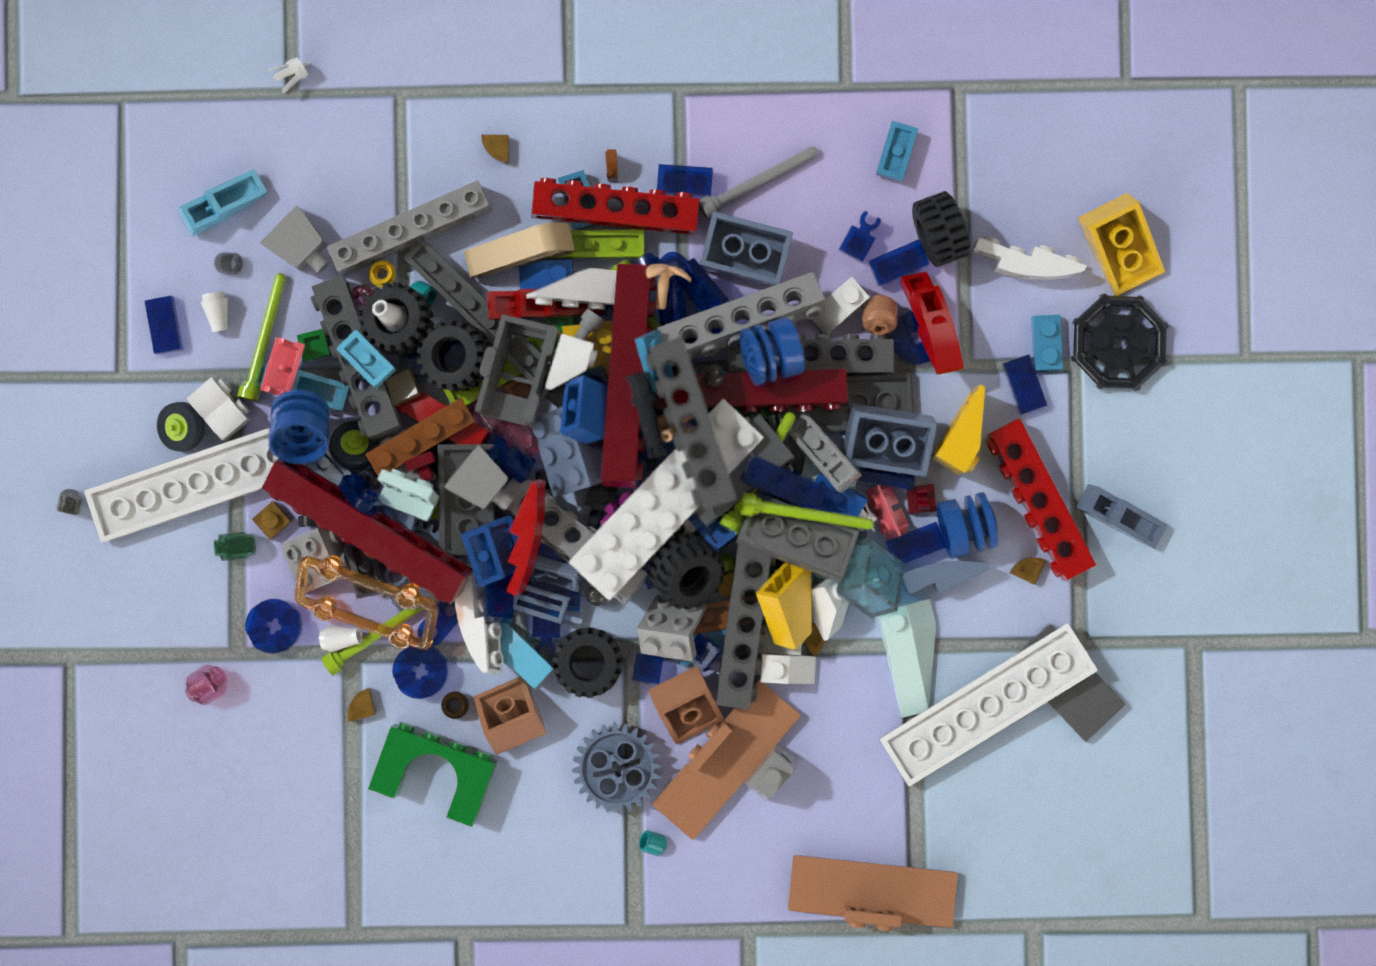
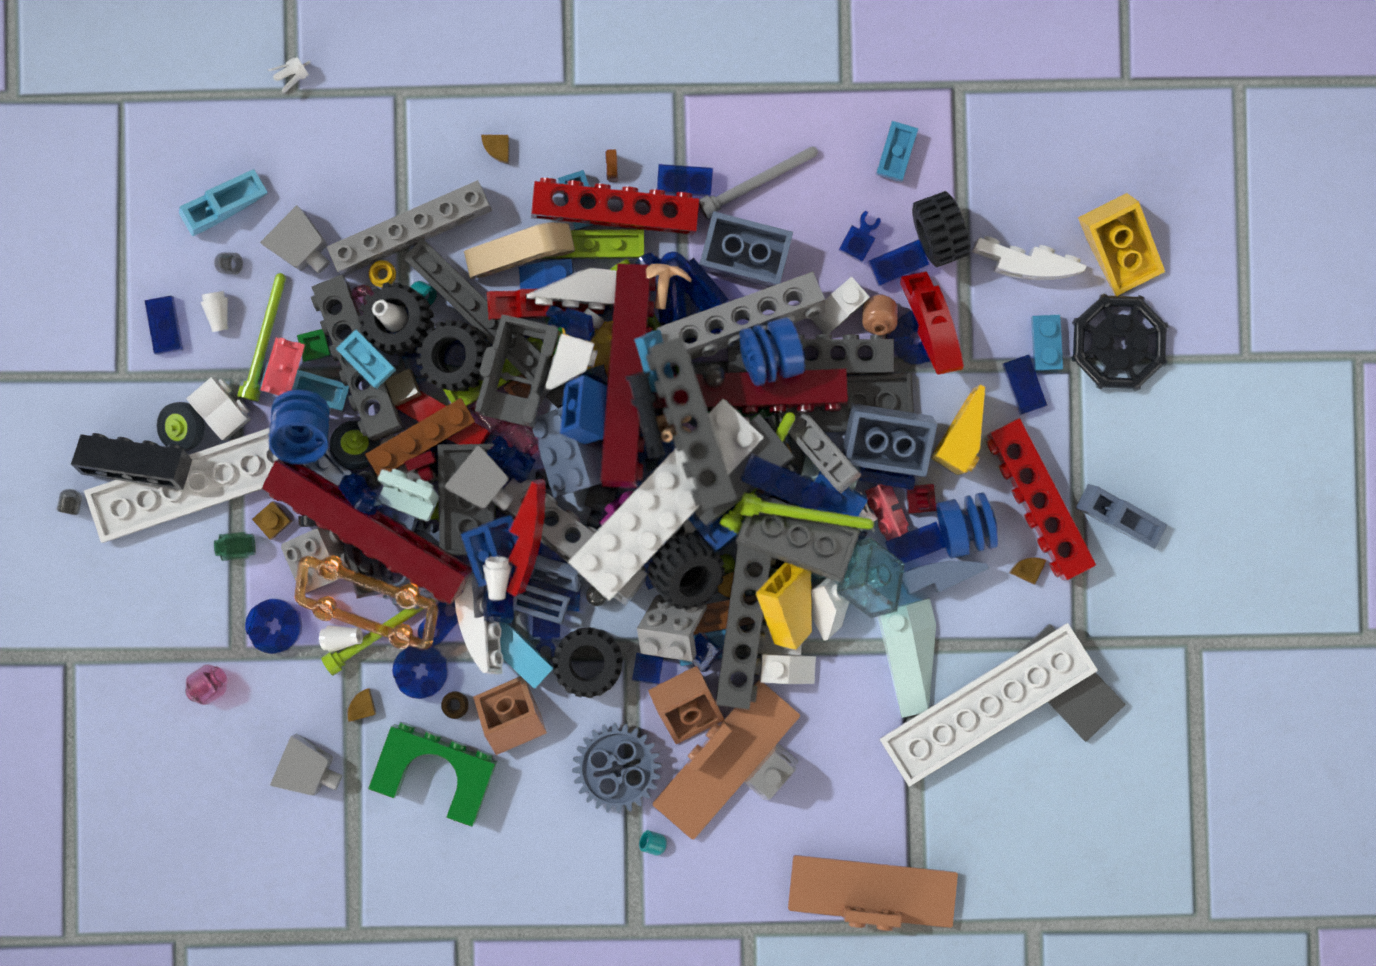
(132, 461): none -> black brick
(305, 768): none -> light grey torso
(497, 576): none -> white cone
(574, 322): none -> clear blue plate
(814, 641): pearl gold tile -> none

